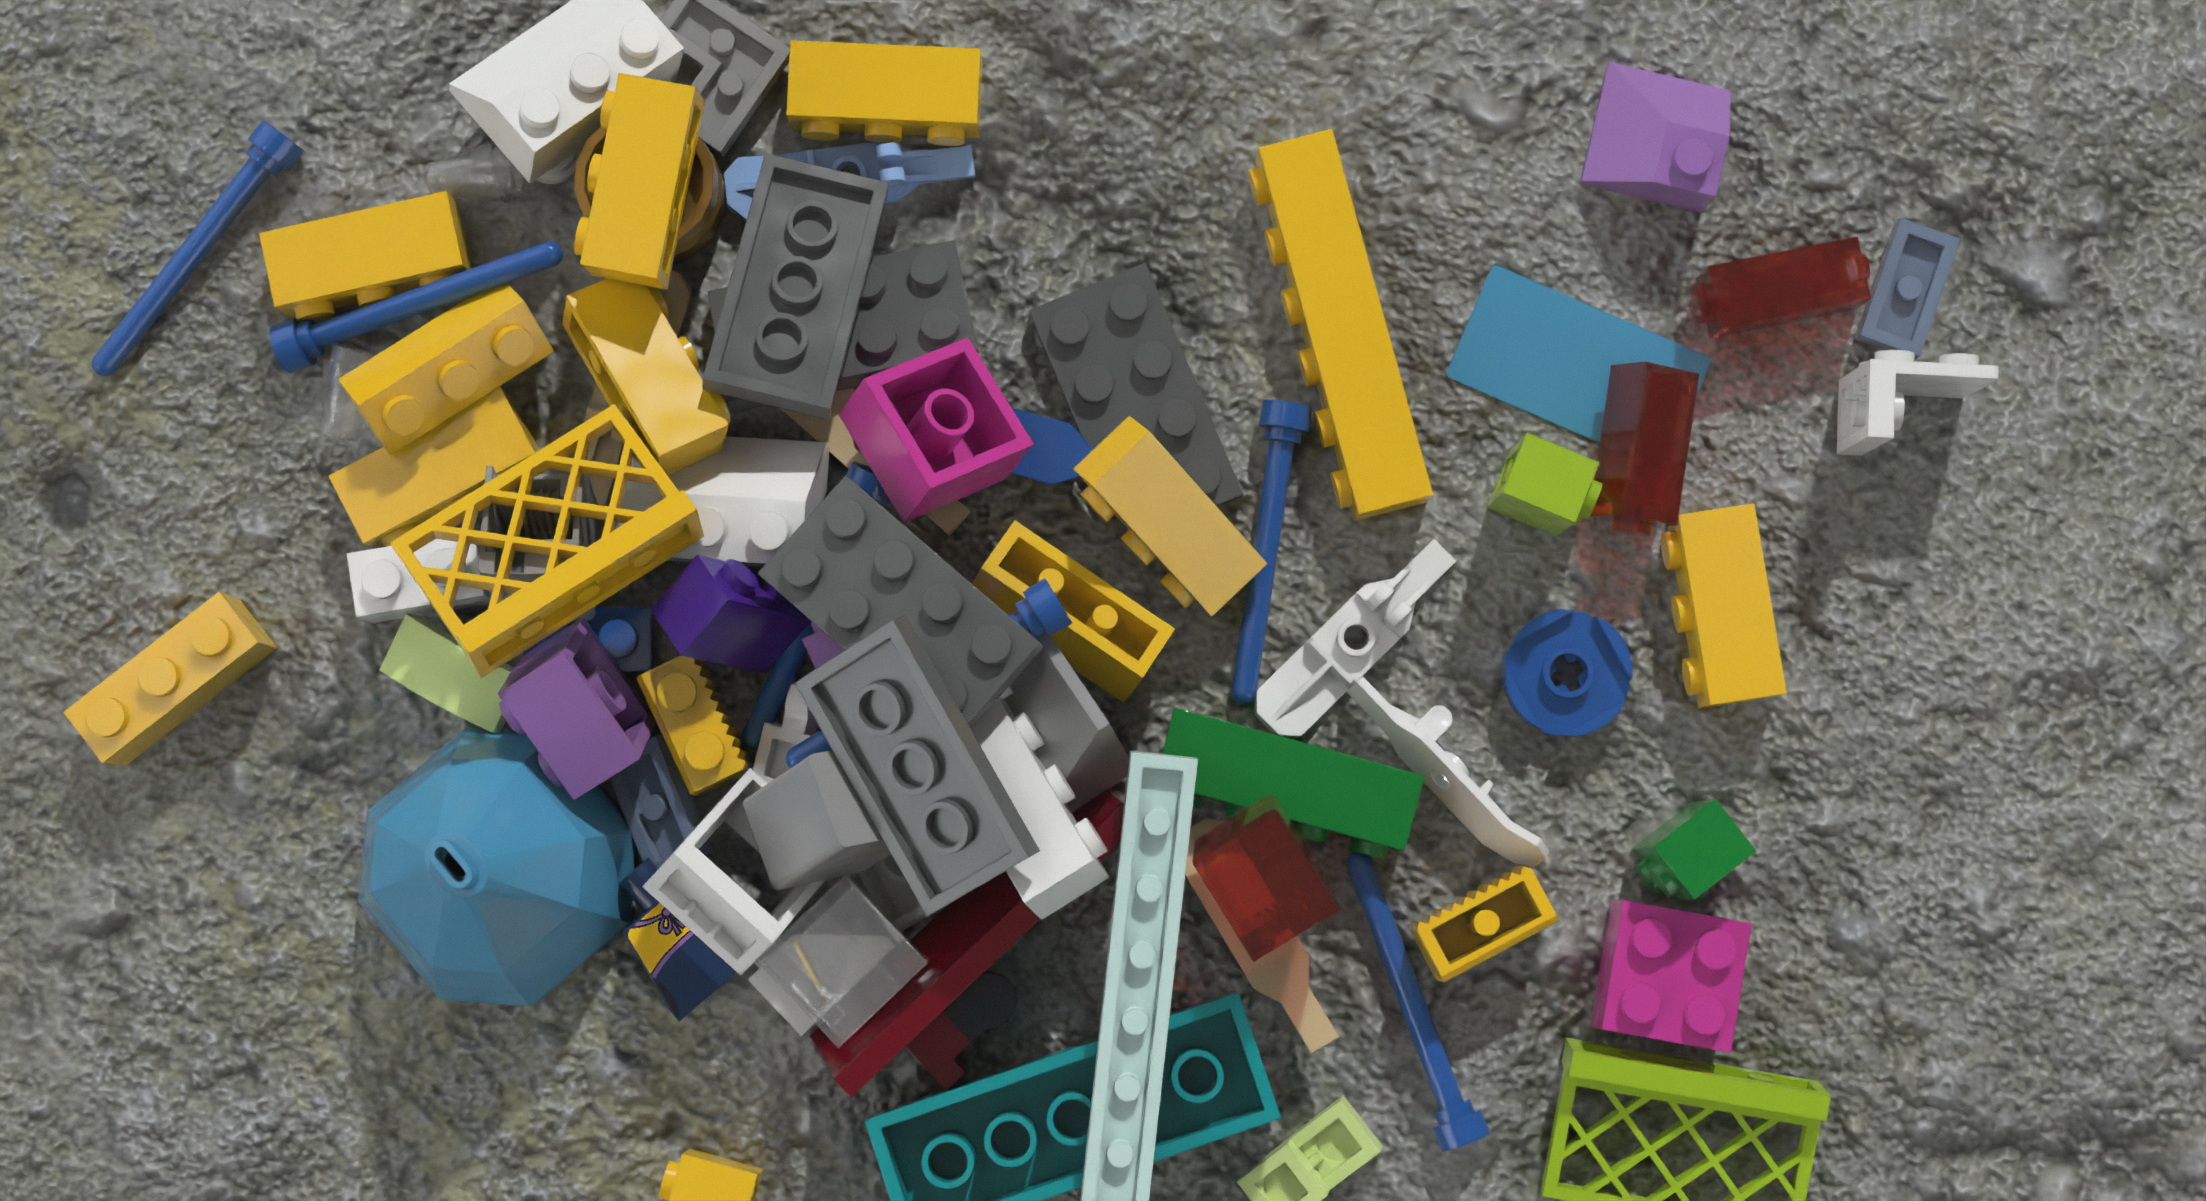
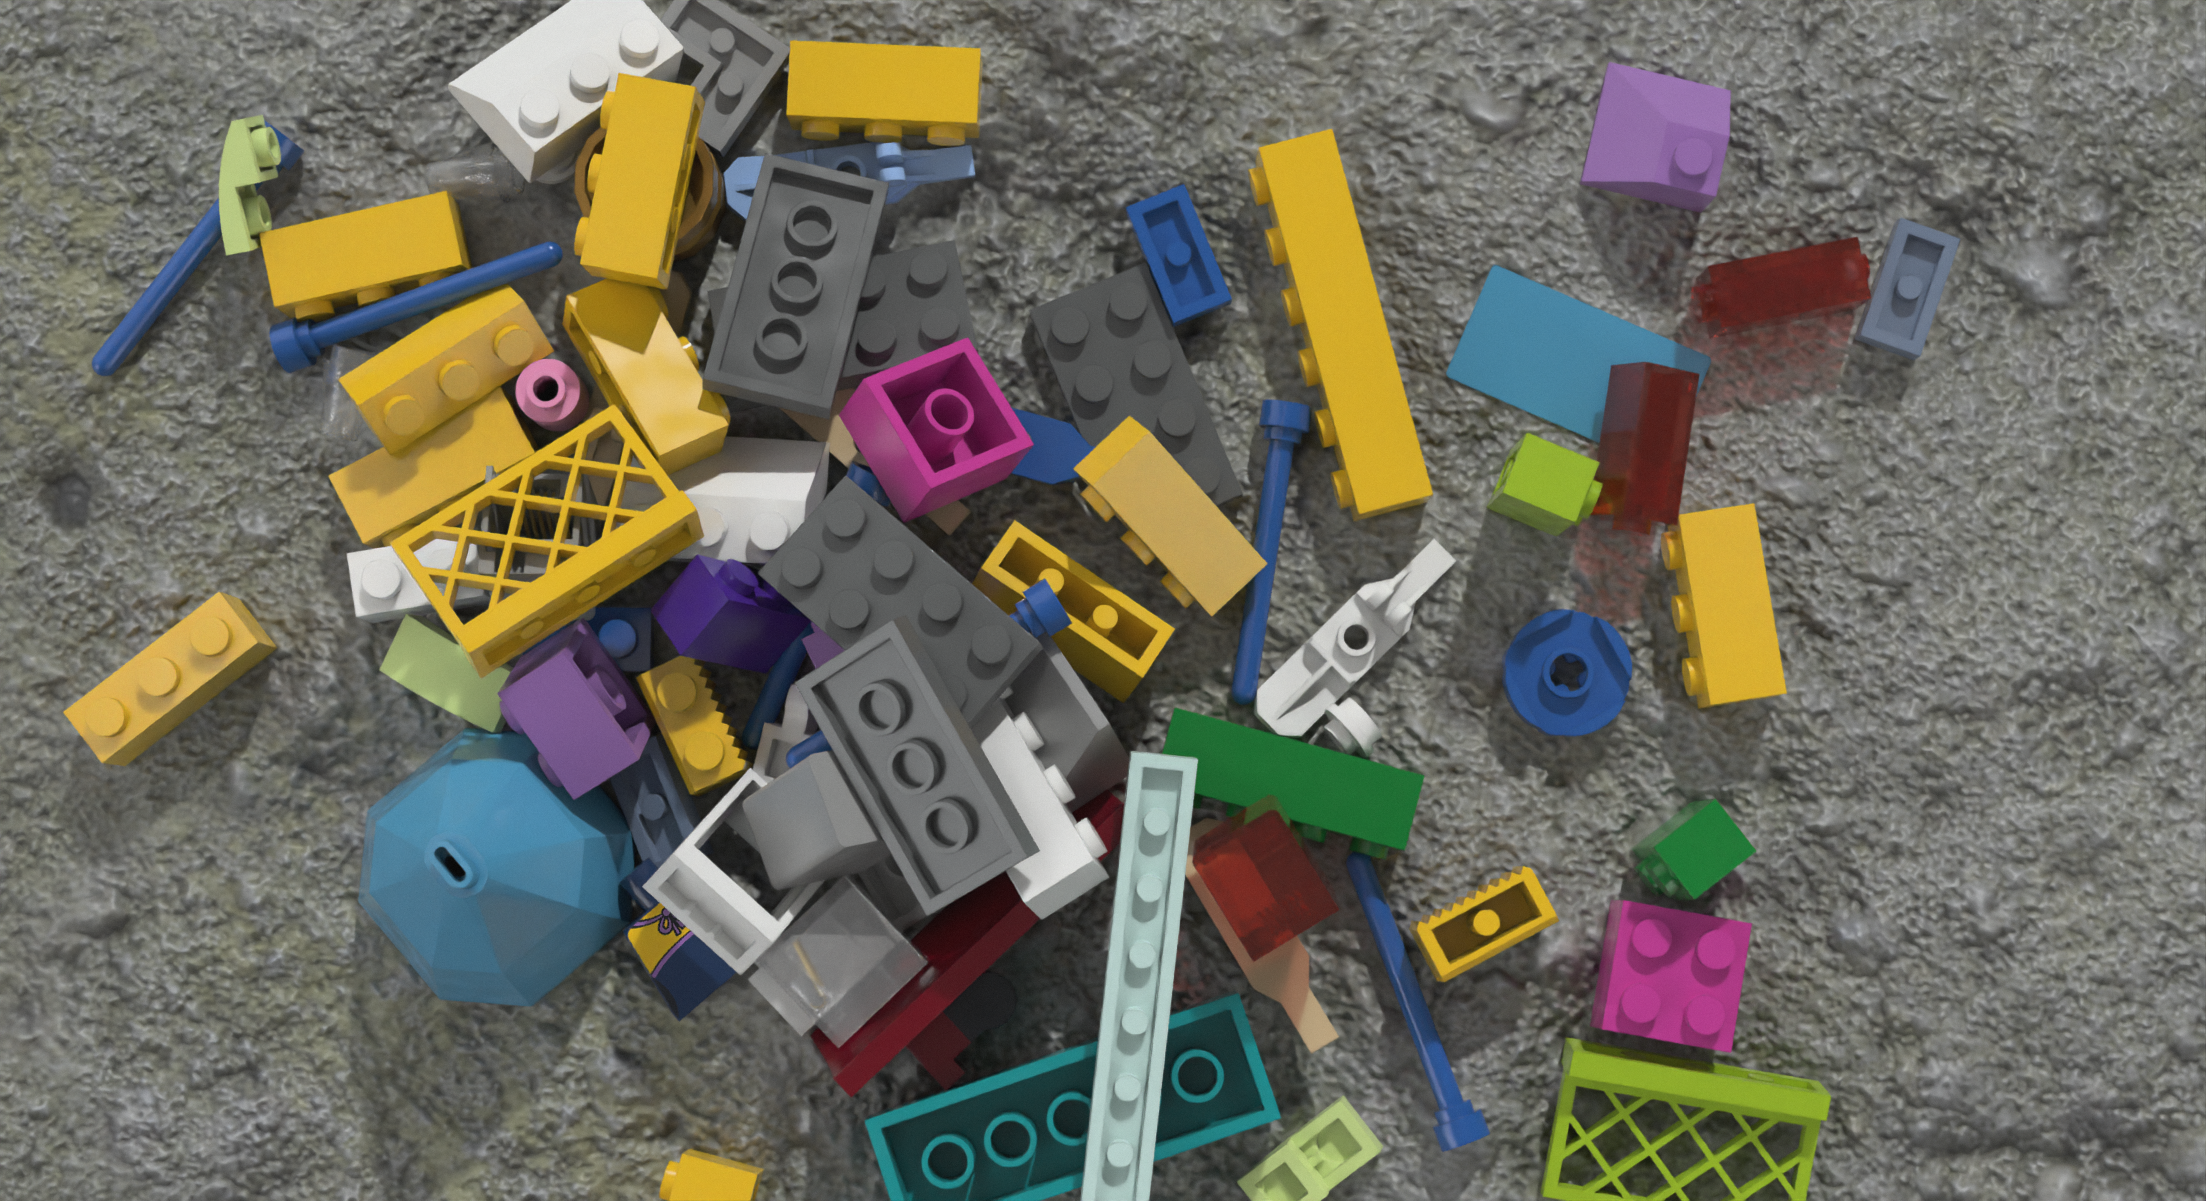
(247, 159): none -> yellowish green slope
(566, 408): none -> bright pink brick
(1178, 255): none -> blue plate
(1351, 728): none -> white plate
(1449, 776): white piece -> none
(1873, 398): white bracket -> none

